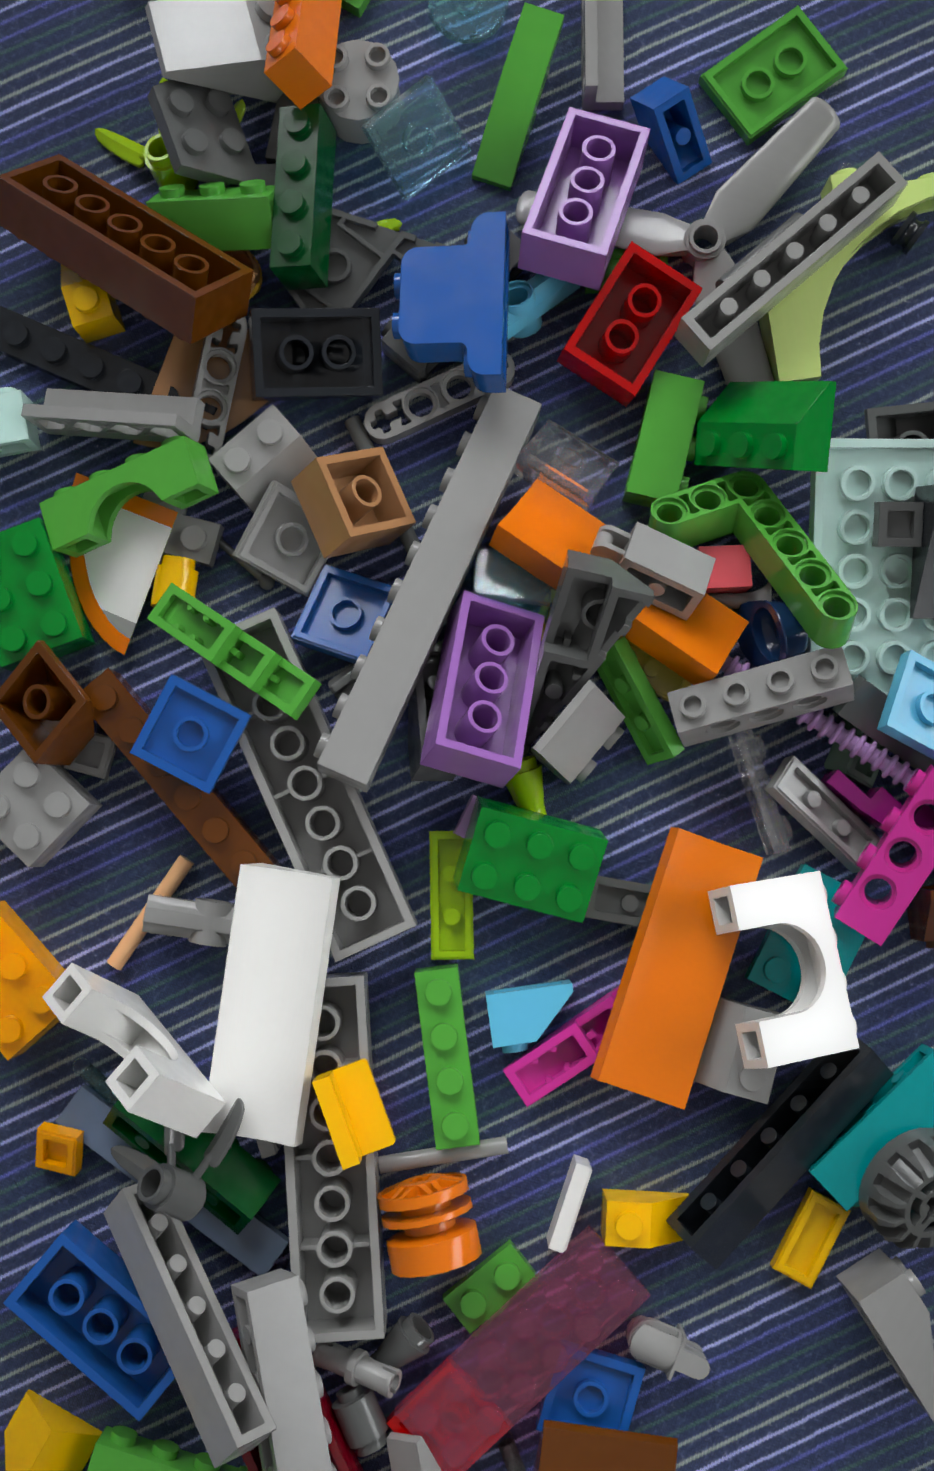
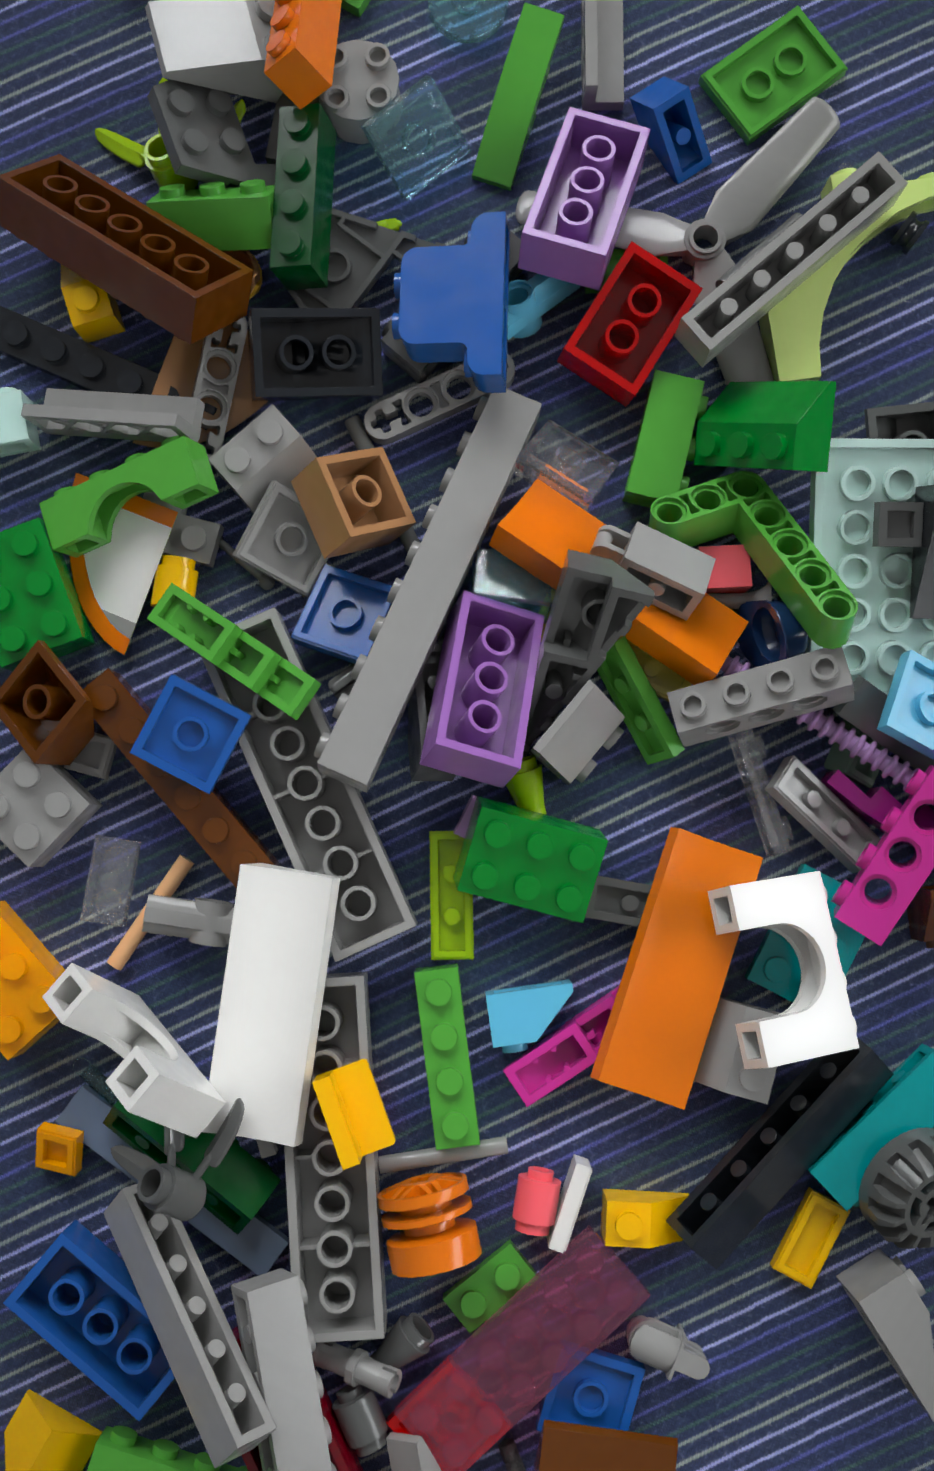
(110, 880): none -> clear plate
(536, 1201): none -> coral brick

